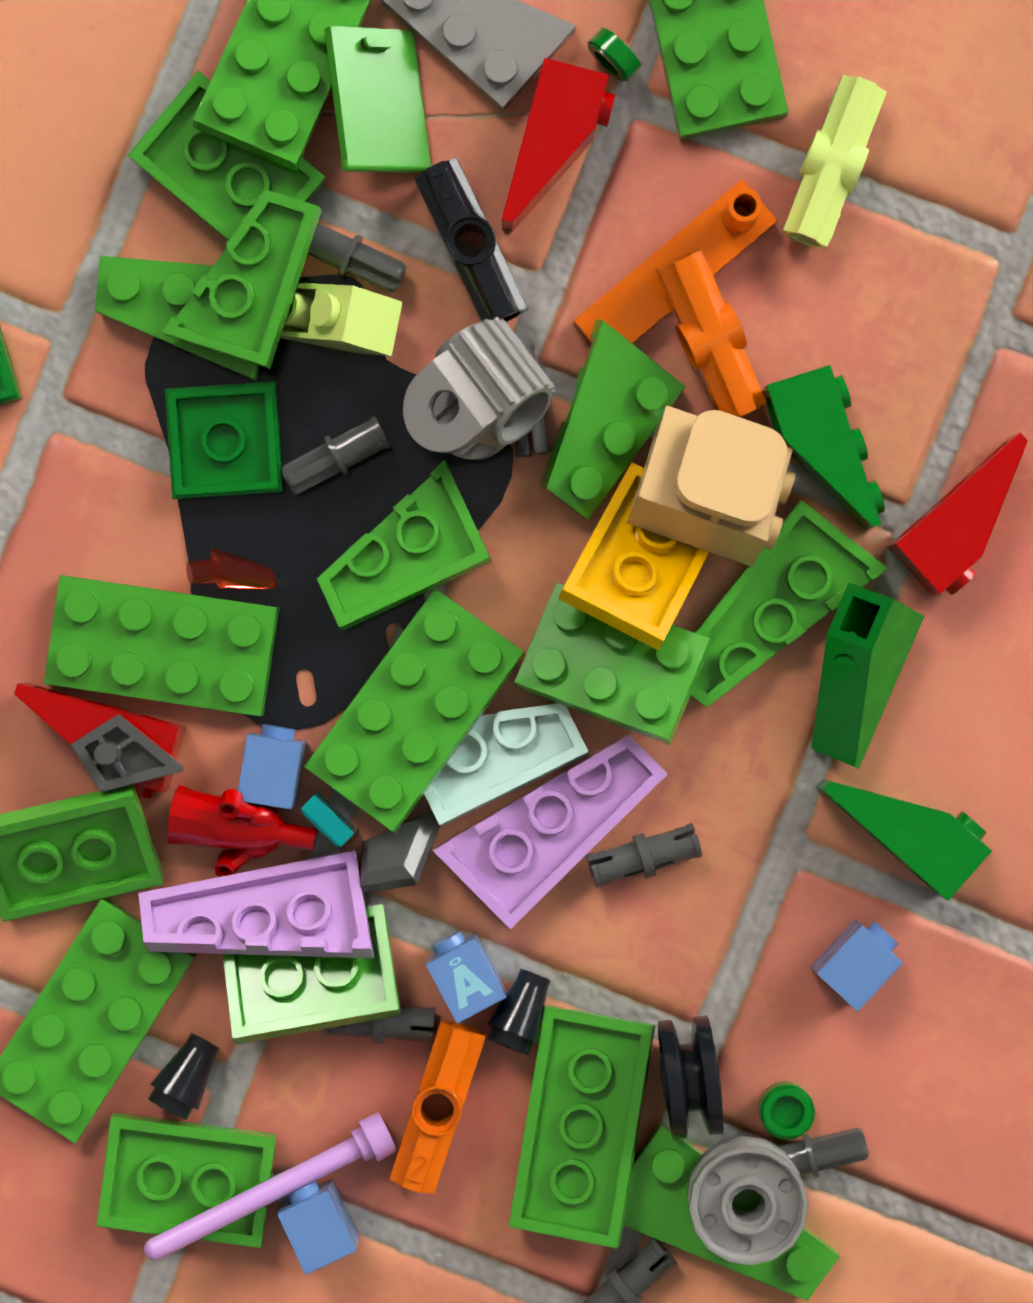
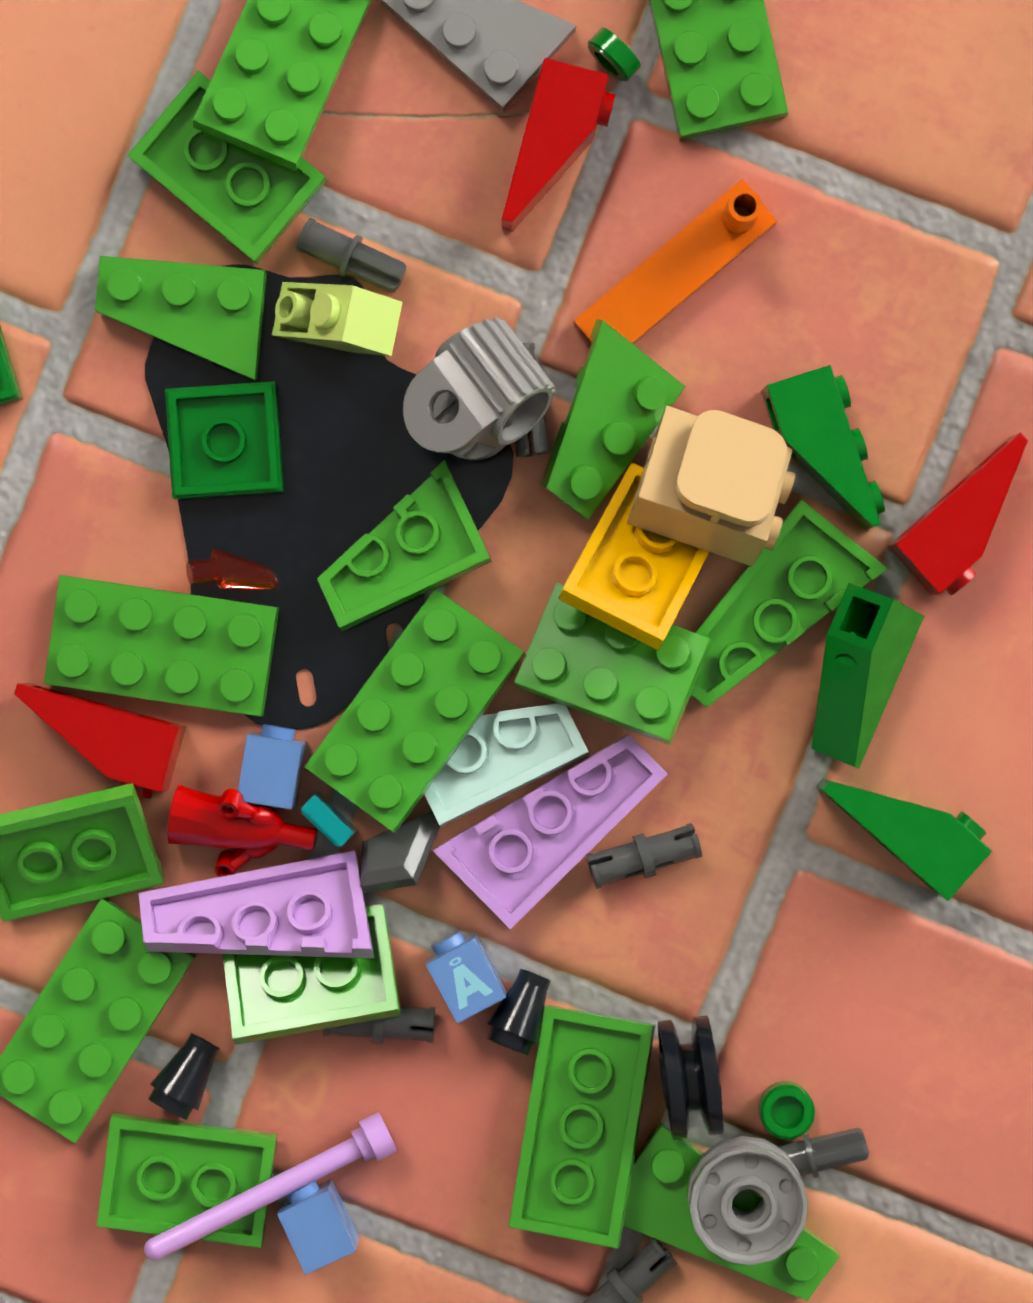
(122, 755): dark grey piece -> none
(252, 284): bright green wing -> none
(335, 456): dark grey axle -> none
(377, 100): container -> none
(429, 1138): orange piece -> none
(455, 213): black piece -> none
(711, 334): orange piece -> none
(834, 162): yellowish green piece -> none
(858, 962): medium blue brick -> none

